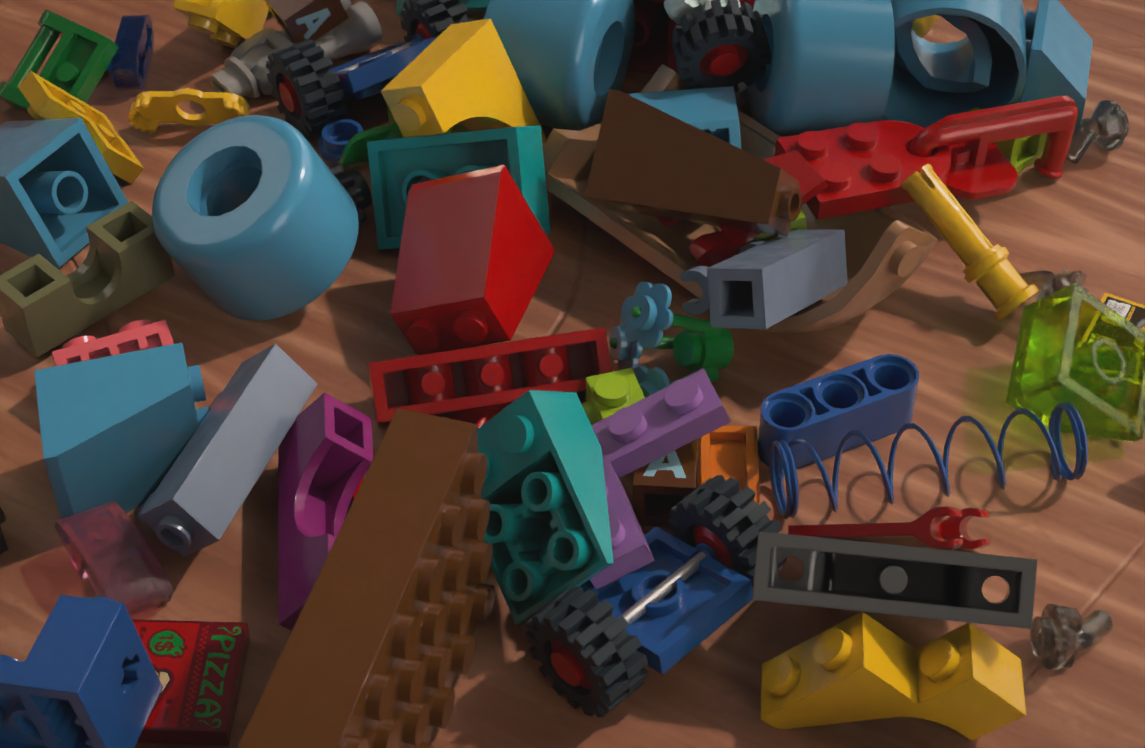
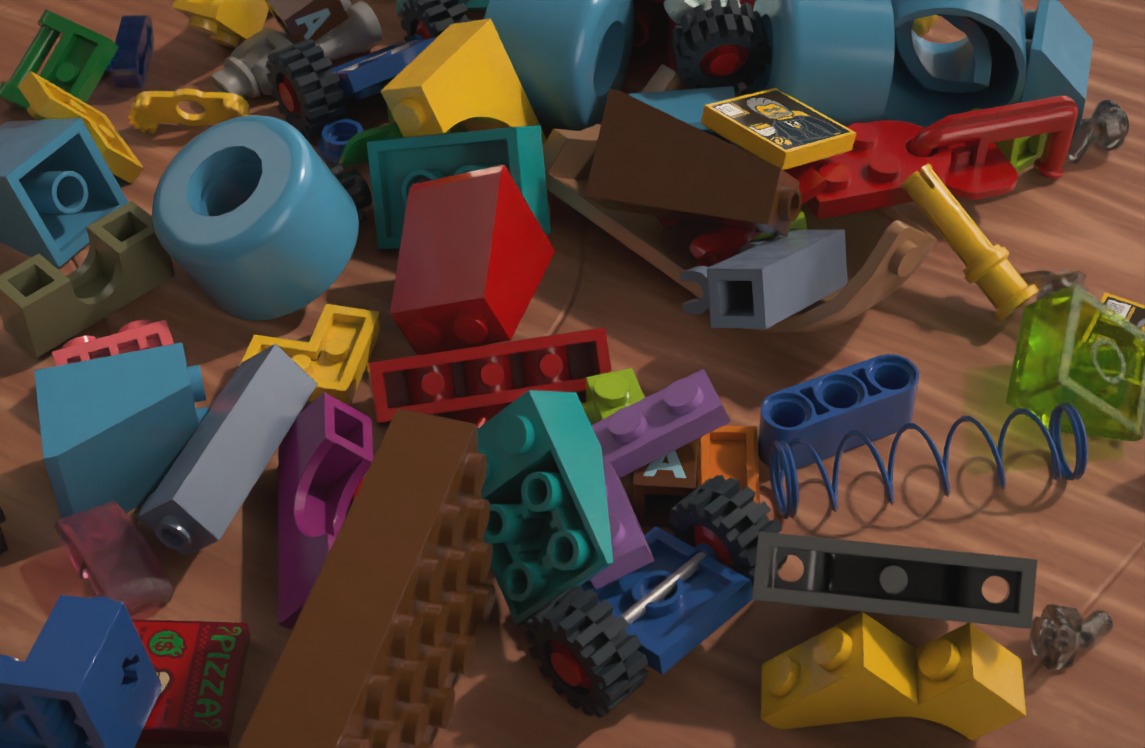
(335, 352): none -> yellow plate
(642, 328): plant -> none
(777, 128): none -> tile
(924, 528): red flag -> none

